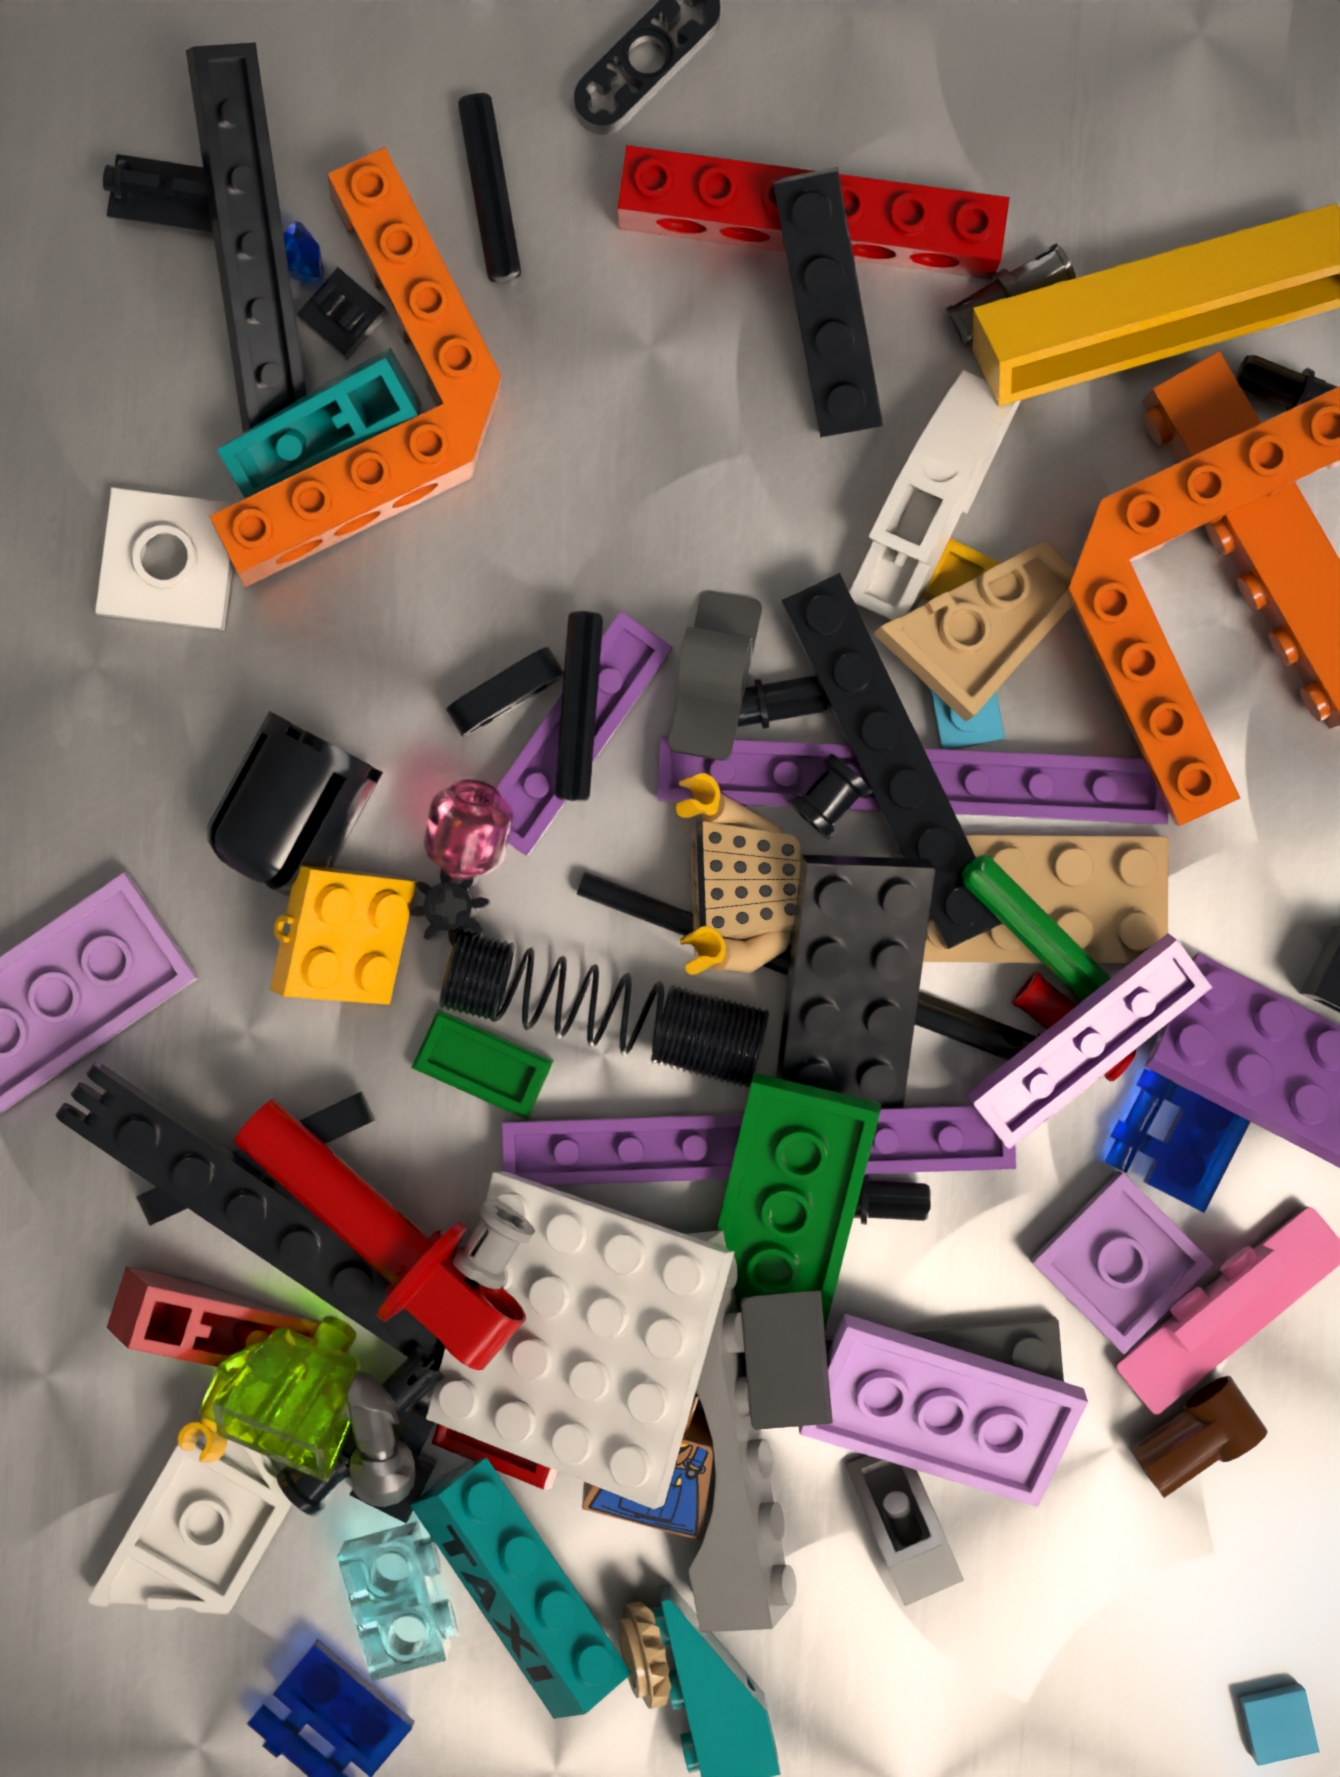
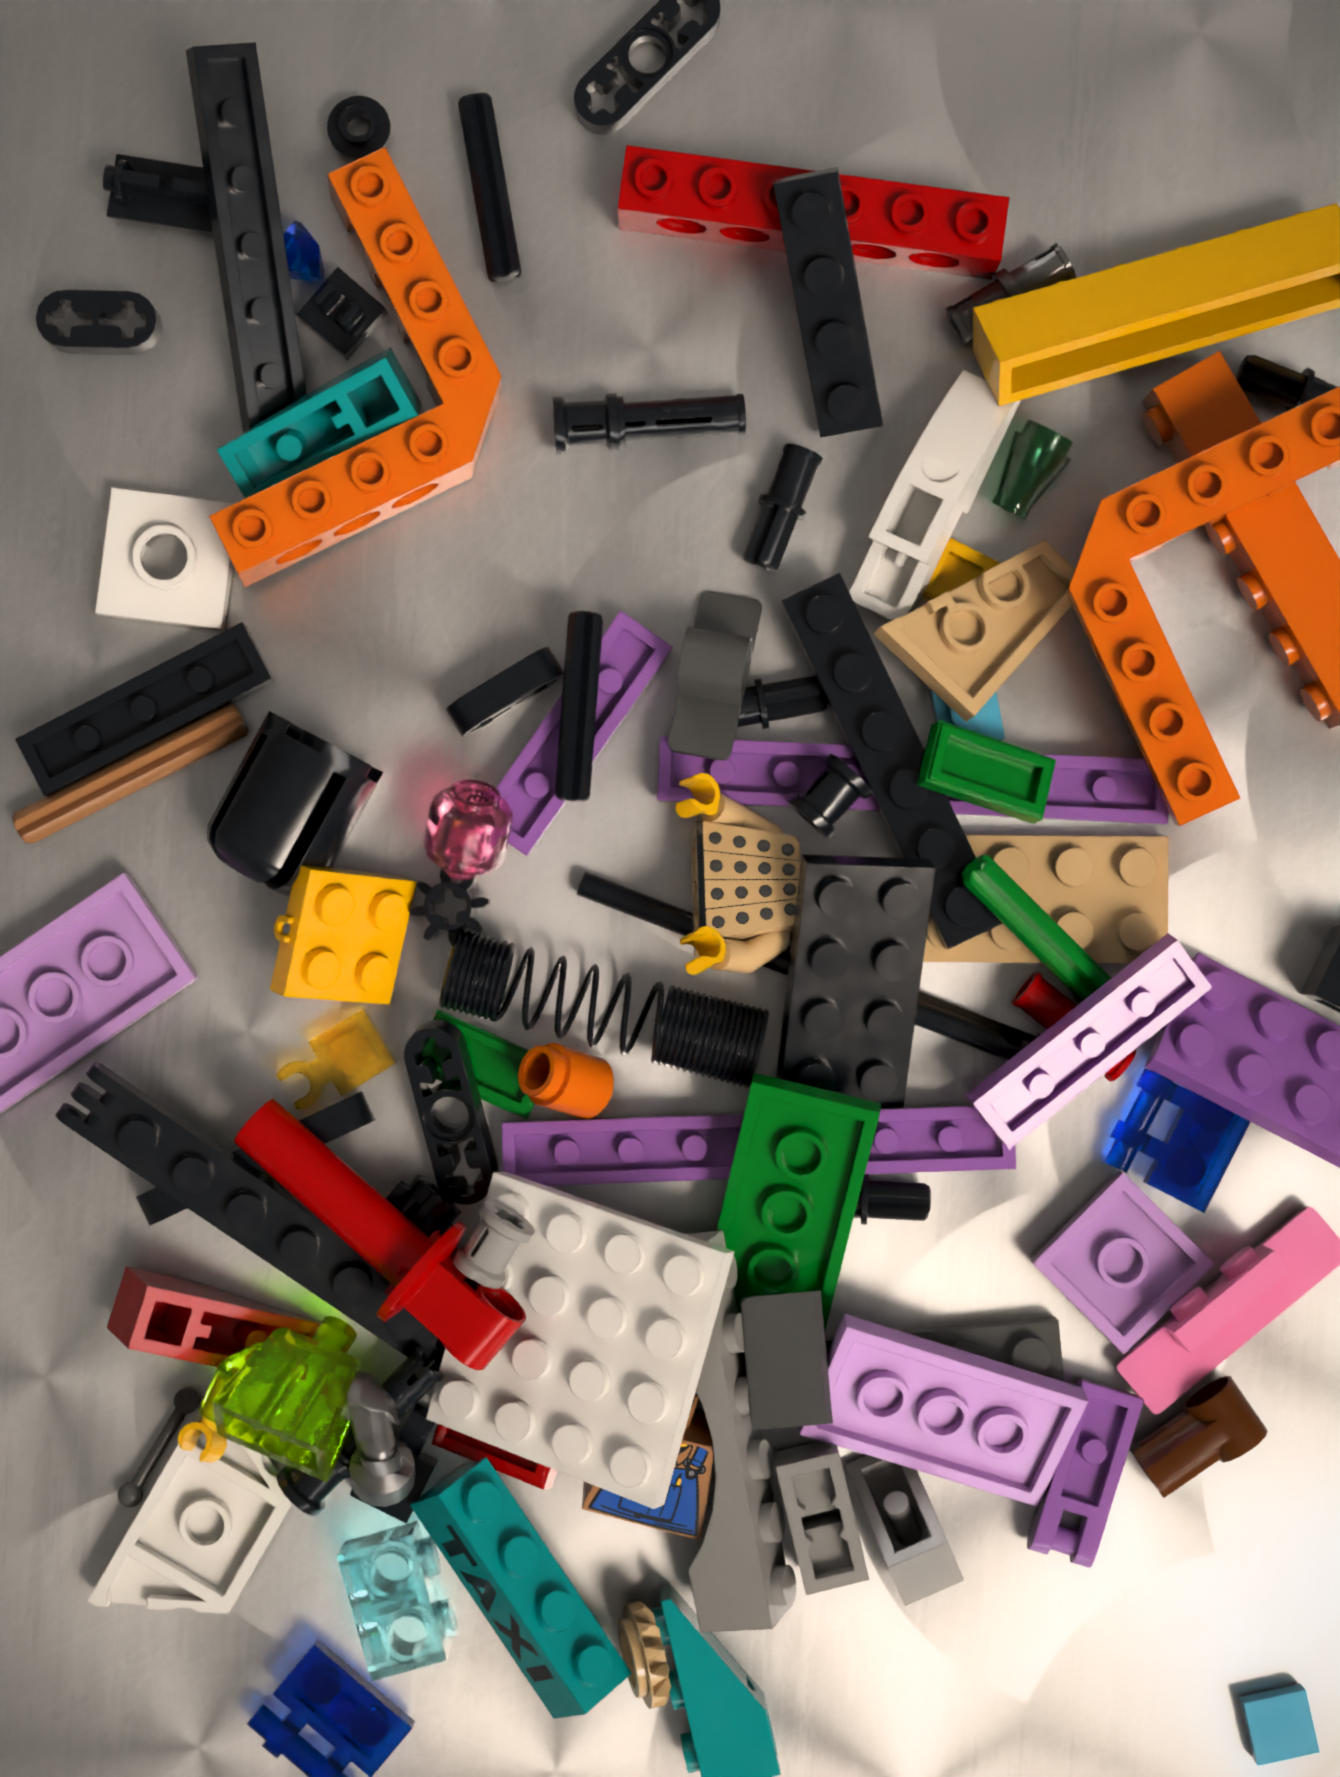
(99, 307): none -> black beam
(130, 774): none -> medium nougat axle
(145, 709): none -> black plate
(185, 1402): none -> dark grey hinge
(345, 1055): none -> clear yellow plate
(354, 146): none -> black plate
(424, 1072): none -> black beam
(424, 1205): none -> black gear
(566, 1080): none -> orange brick
(615, 421): none -> black pin
(781, 507): none -> black axle
(820, 1516): none -> light grey brick
(986, 772): none -> green tile
(1031, 467): none -> clear green cone
(1087, 1475): none -> medium lavender plate

